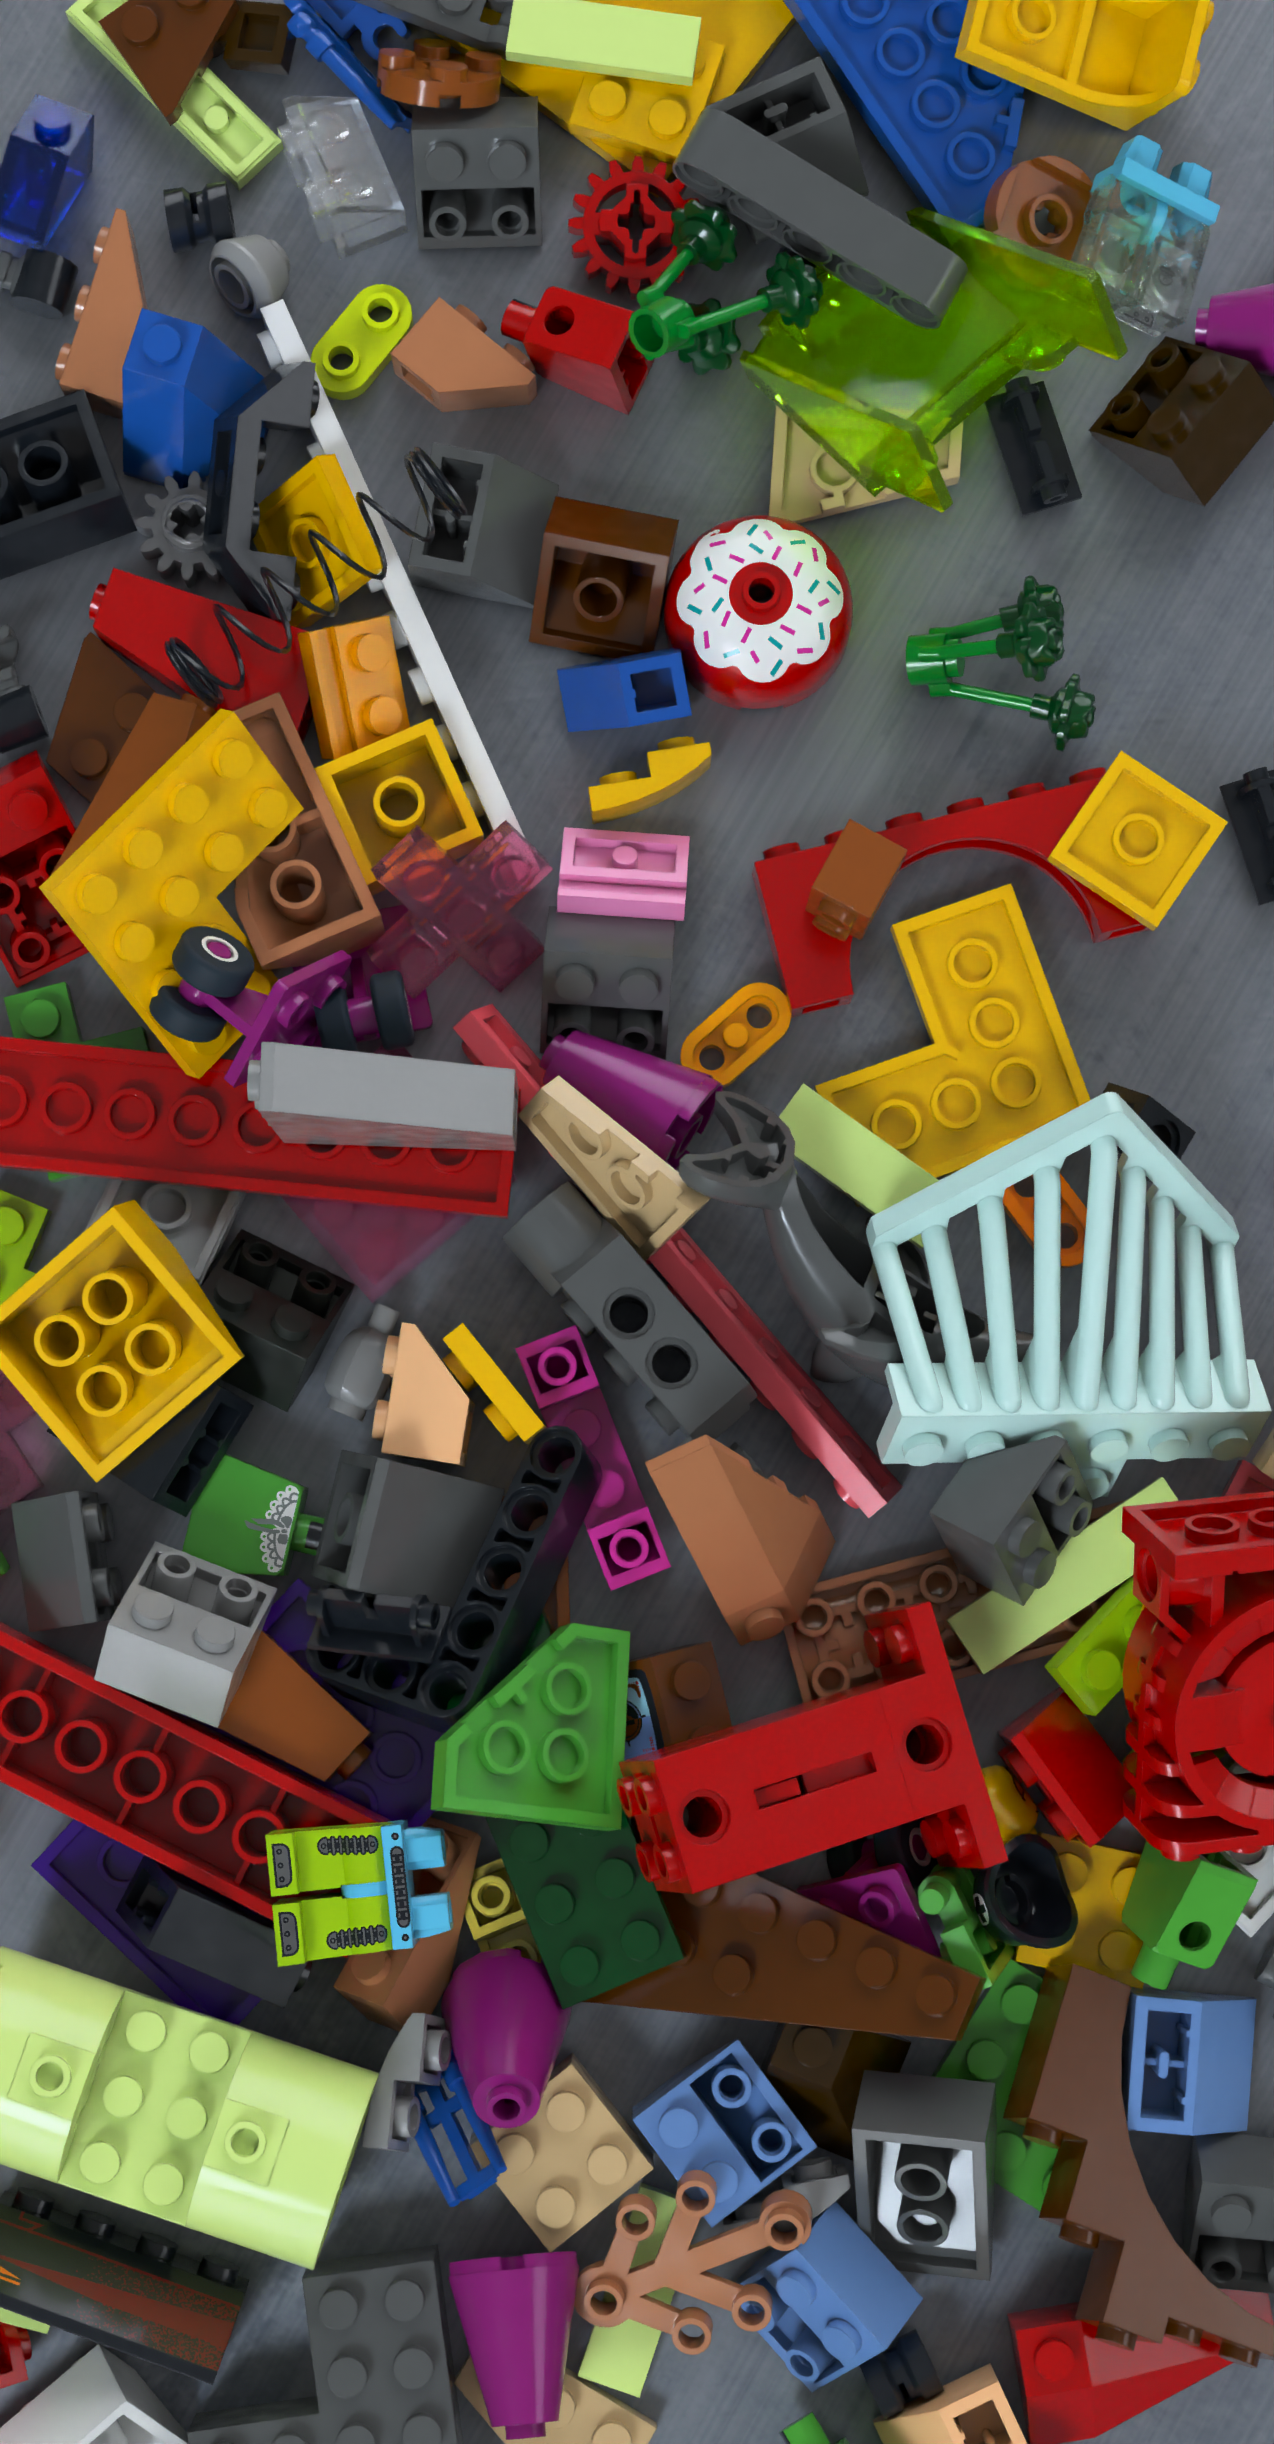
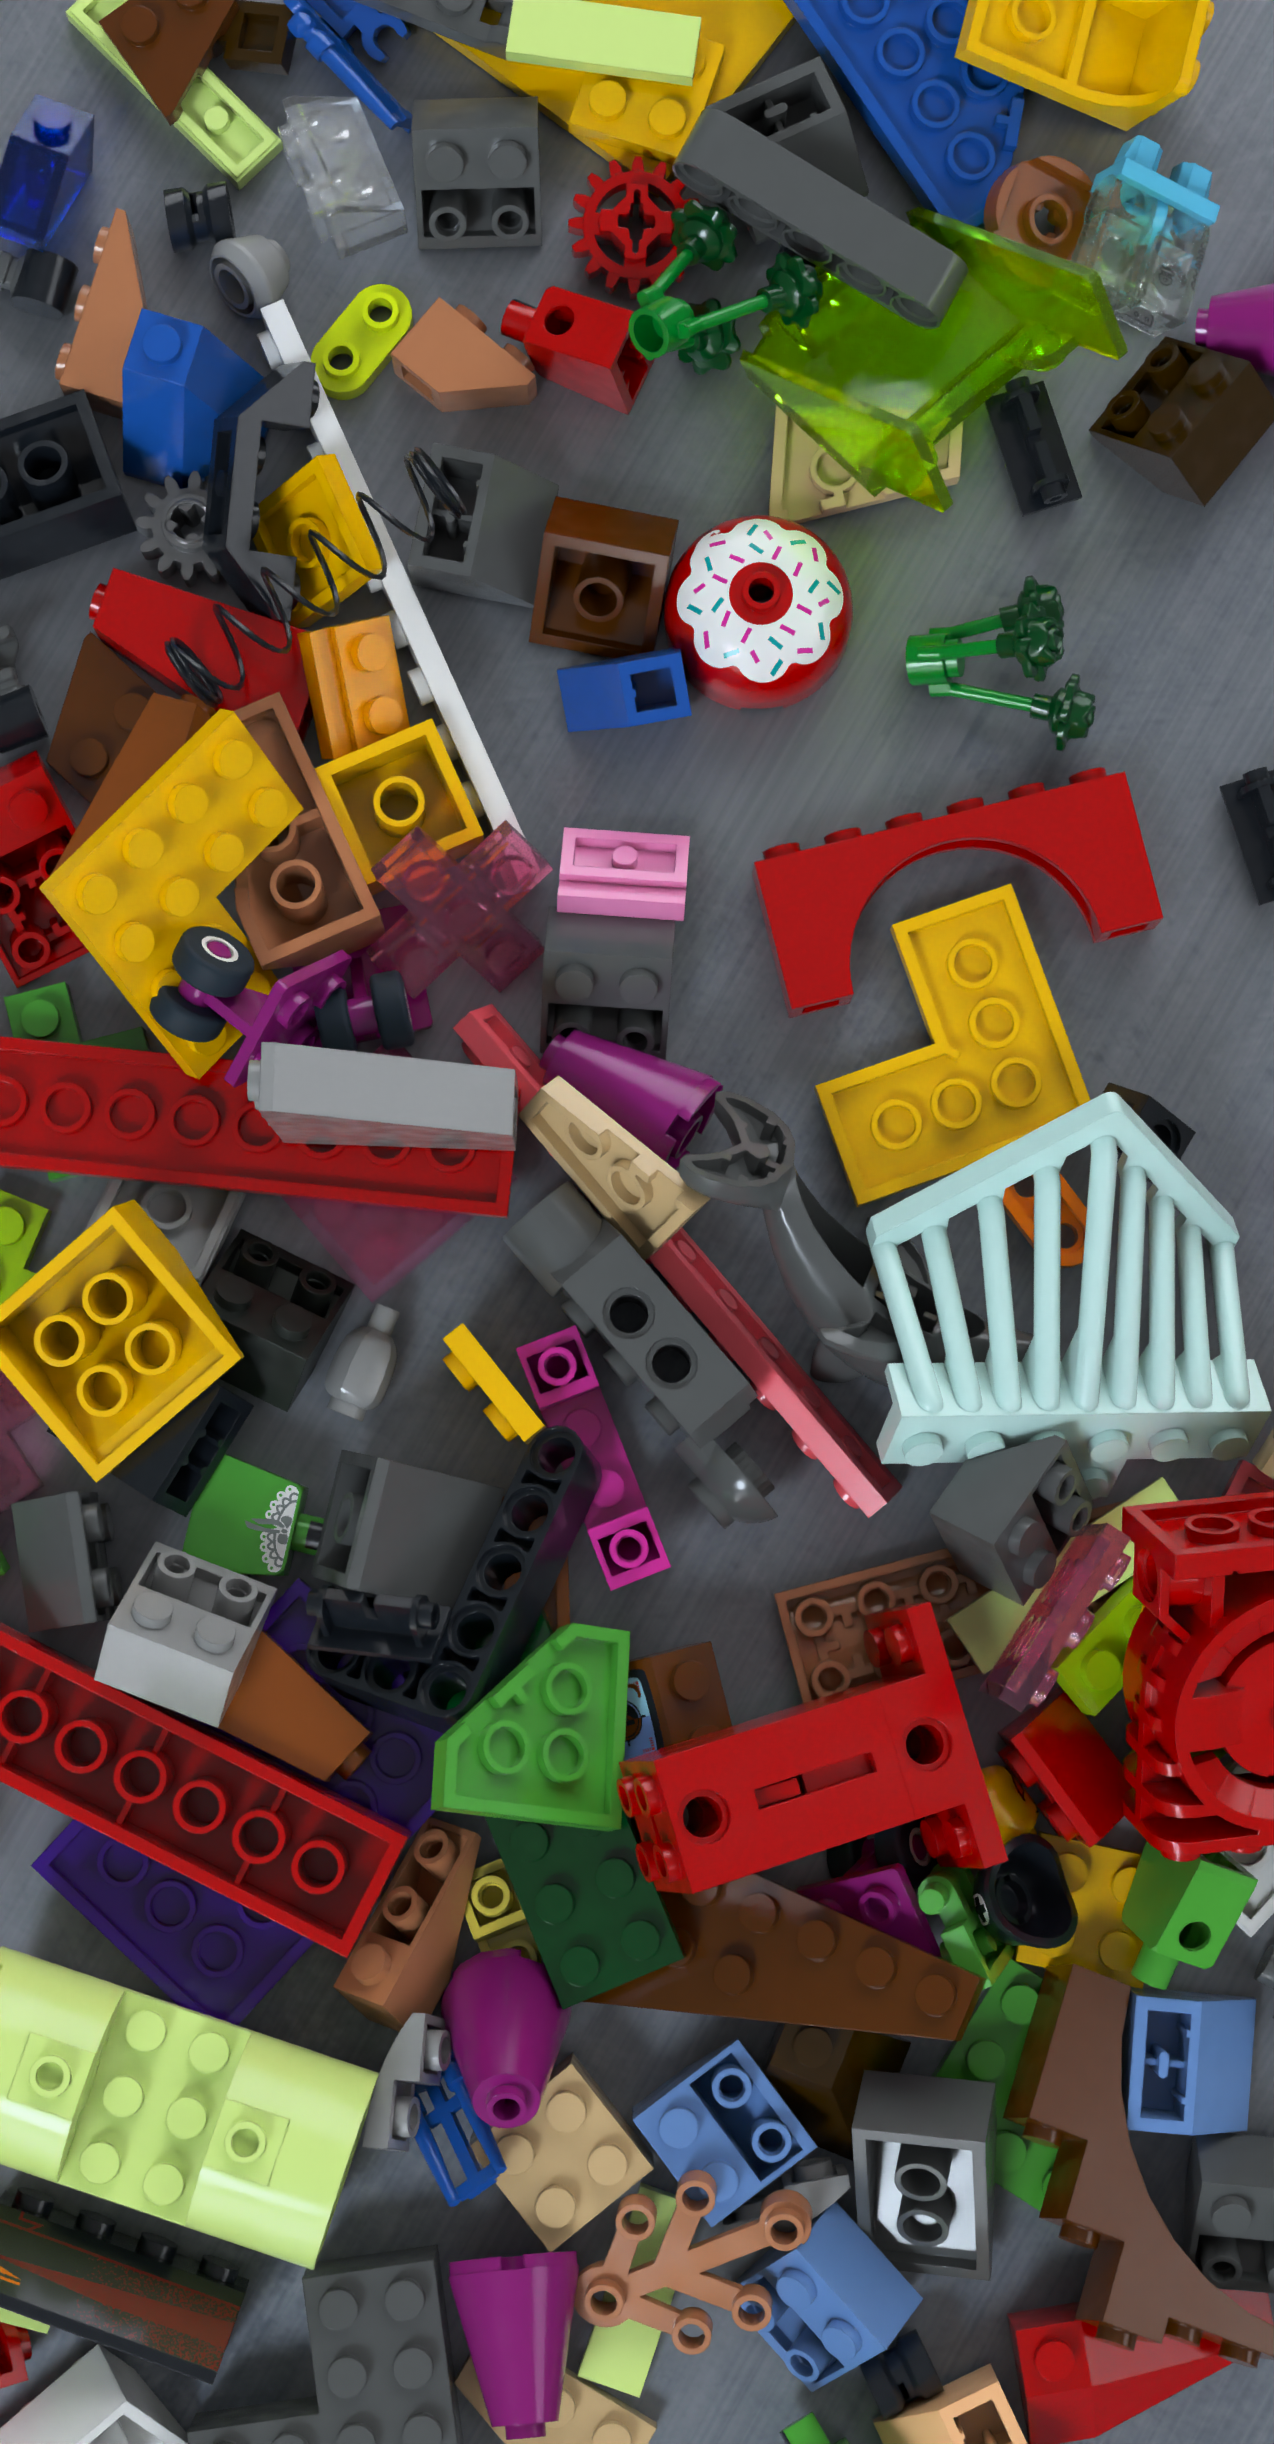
(207, 1932): black slope -> none
(376, 1883): hips -> none
(427, 1406): light nougat slope -> none
(435, 74): dark orange plate -> none
(669, 771): yellow slope -> none
(733, 1035): light orange plate -> none
(745, 1534): nougat wedge -> none
(851, 1155): yellowish green tile -> none
(854, 882): dark orange brick -> none
(1057, 1617): none -> clear pink plate
(1137, 841): yellow plate -> none

